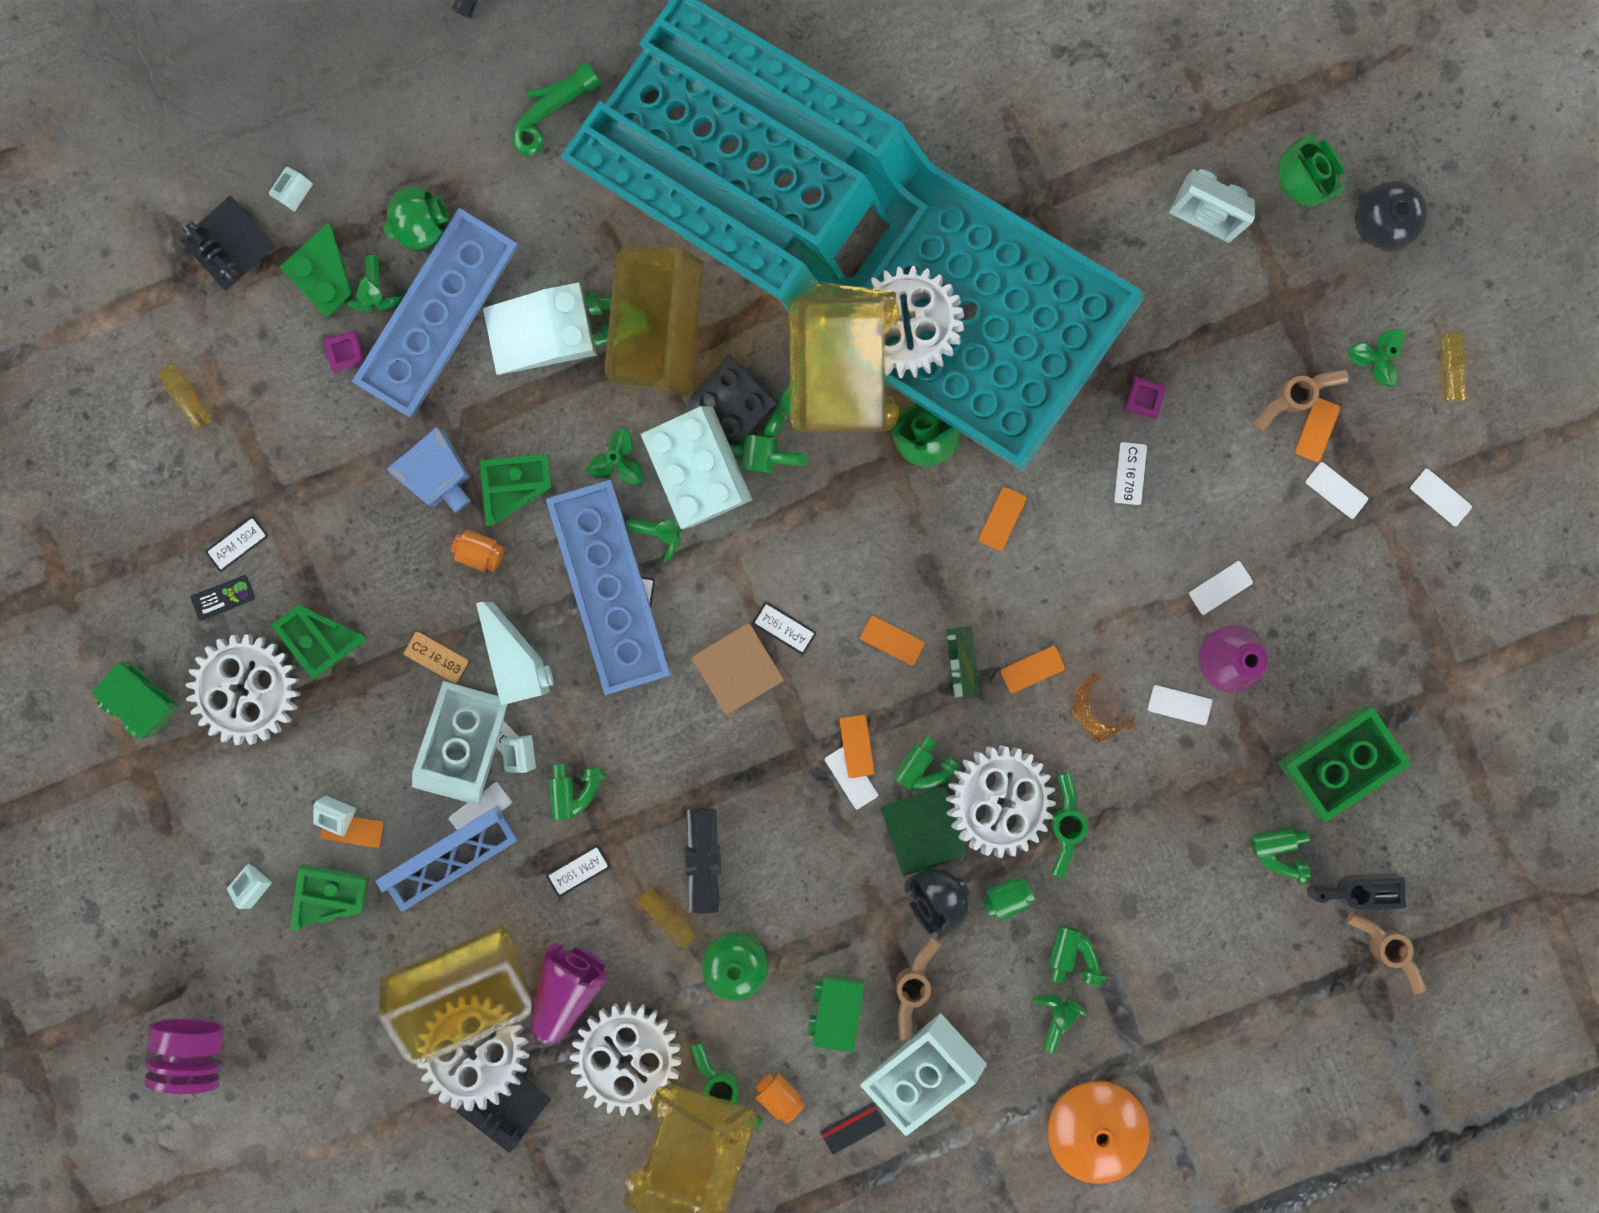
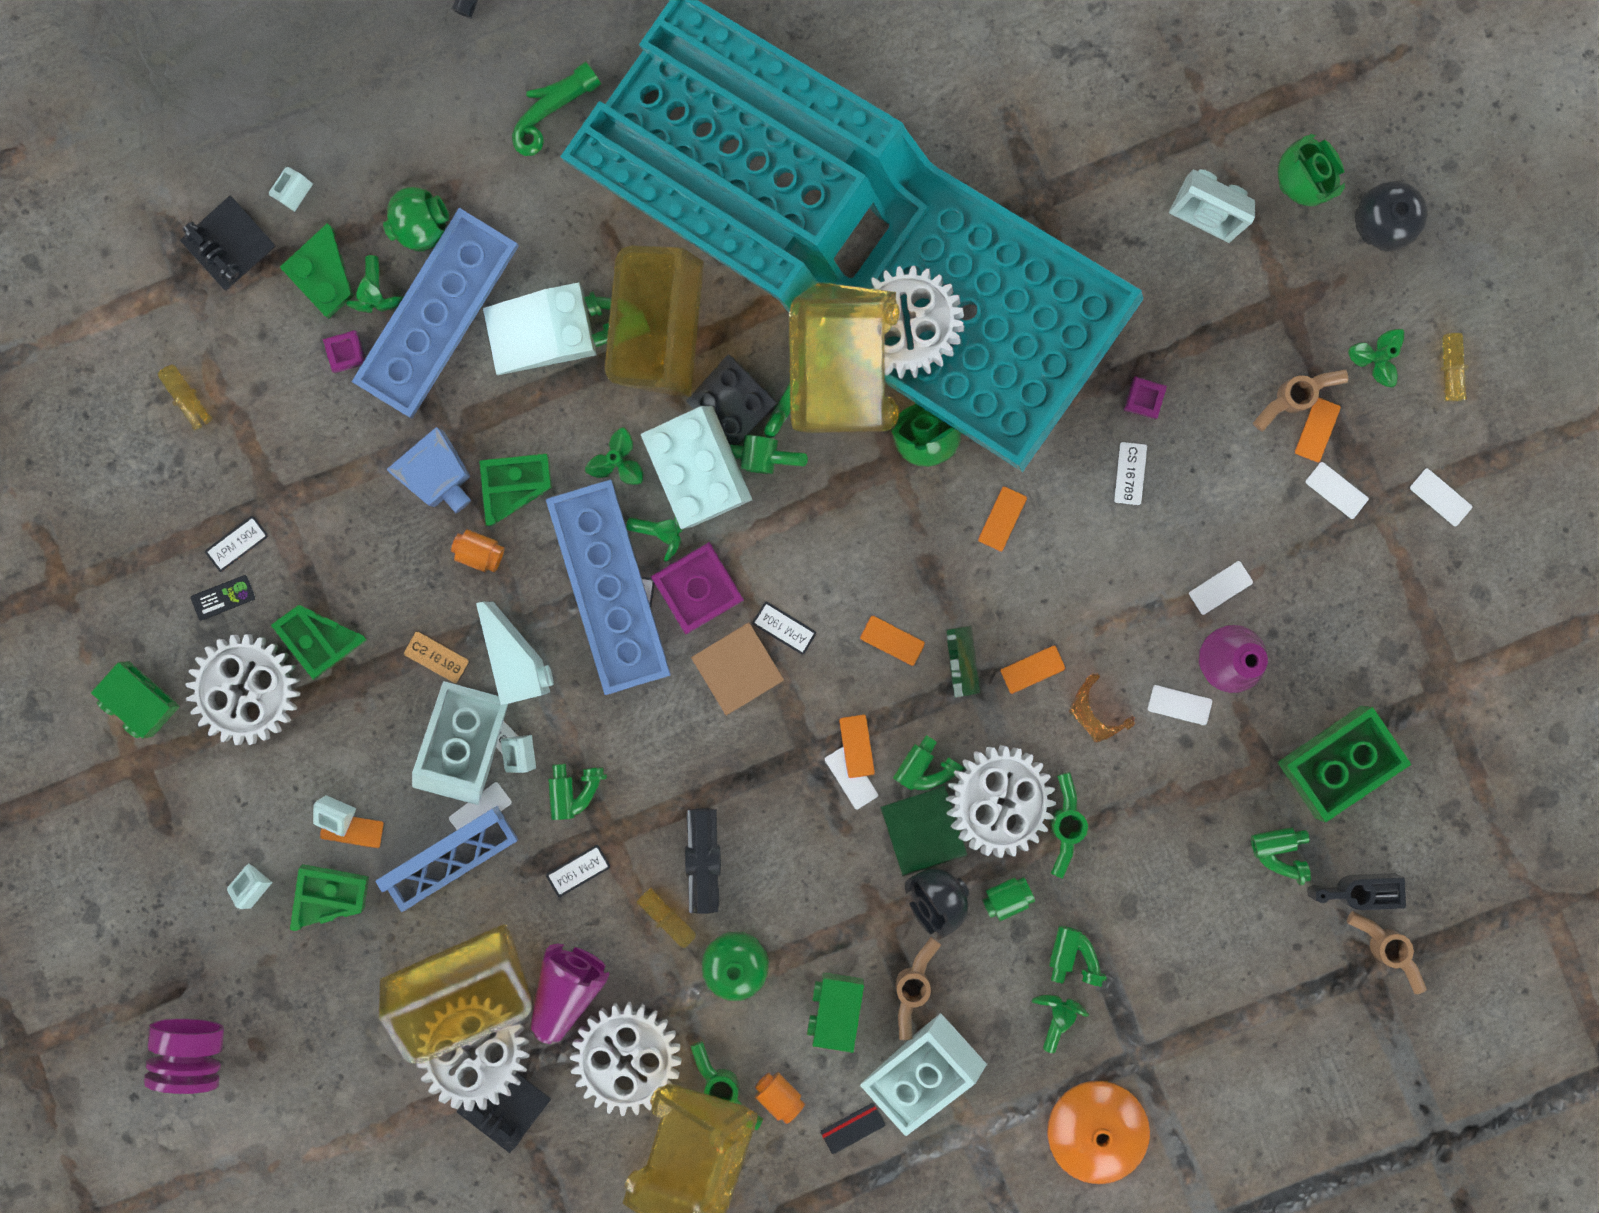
(697, 588): none -> magenta tile

